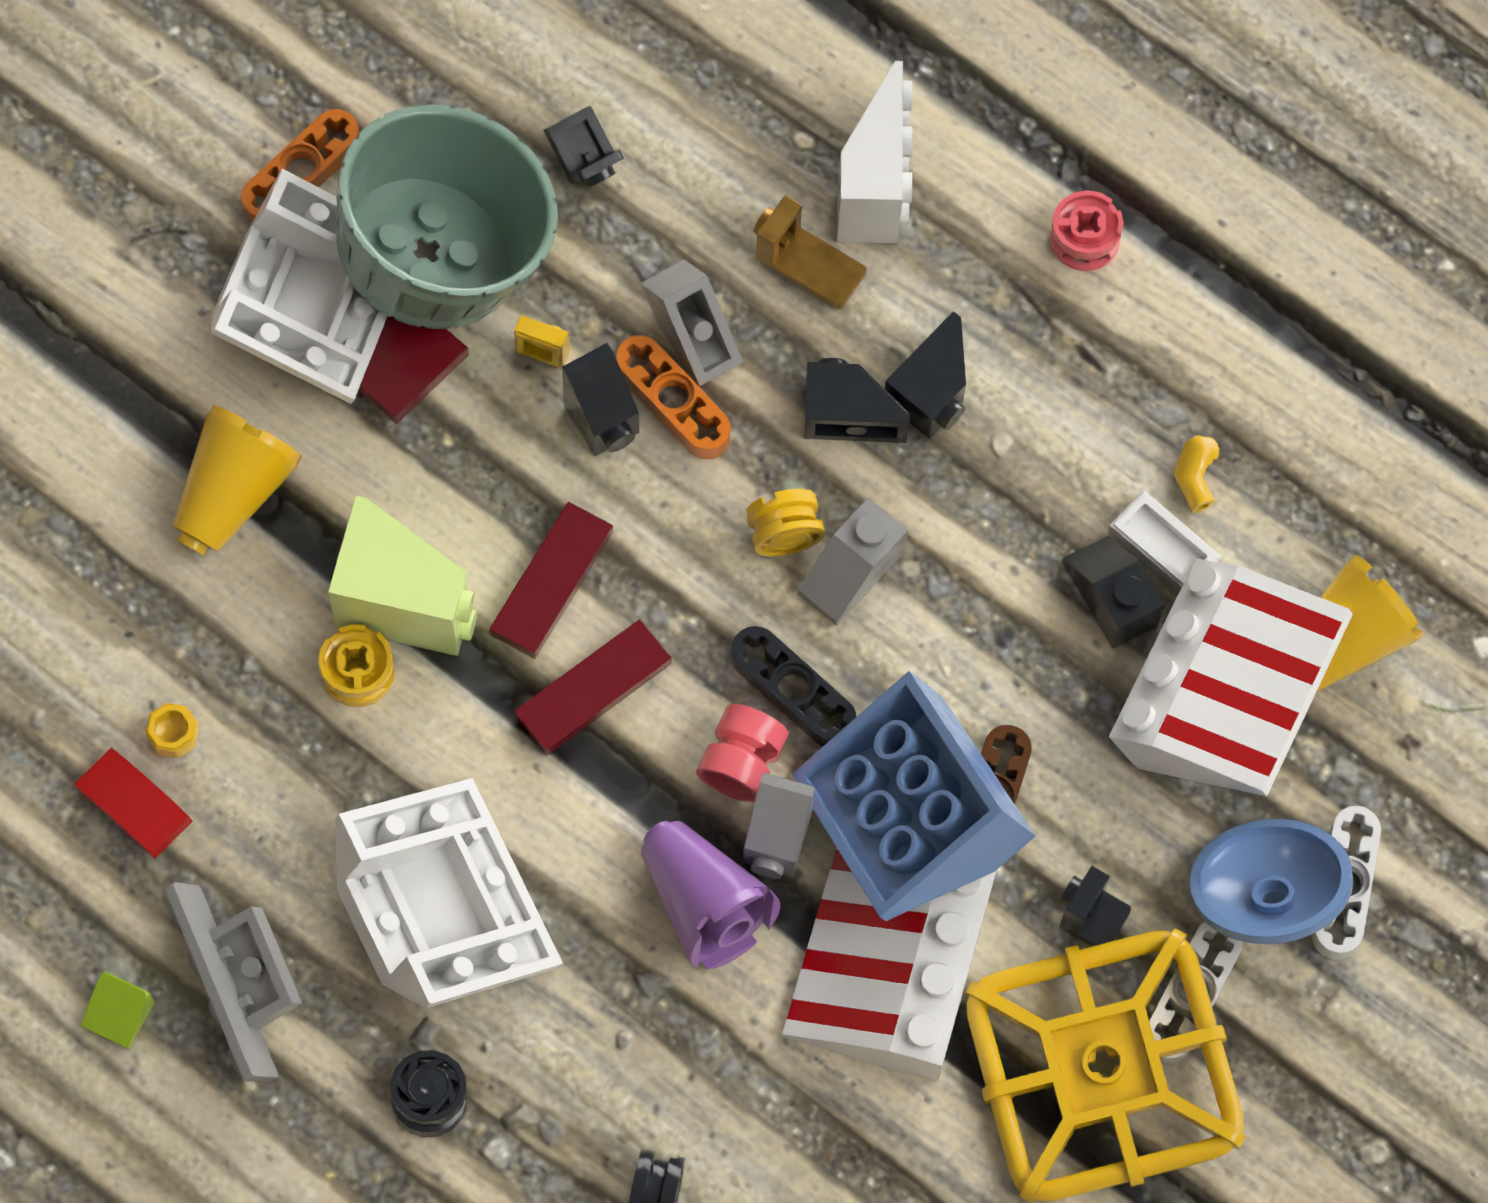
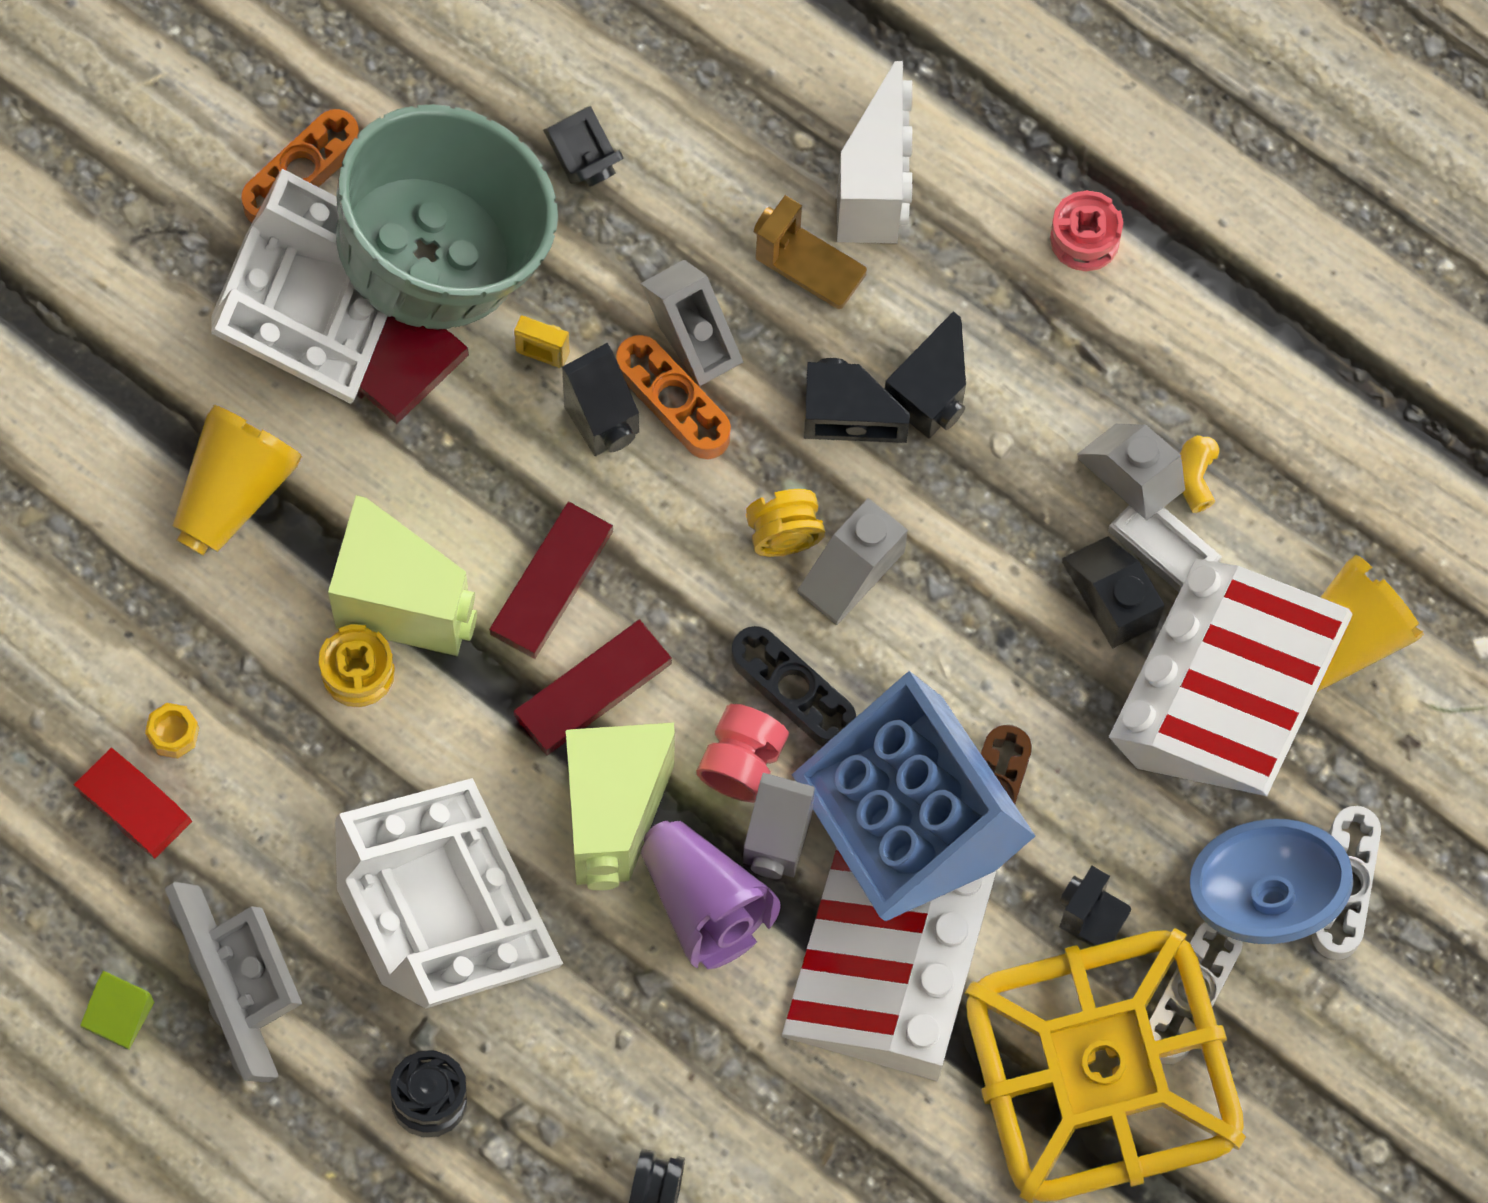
(614, 796): none -> yellowish green slope
(1136, 466): none -> light grey slope

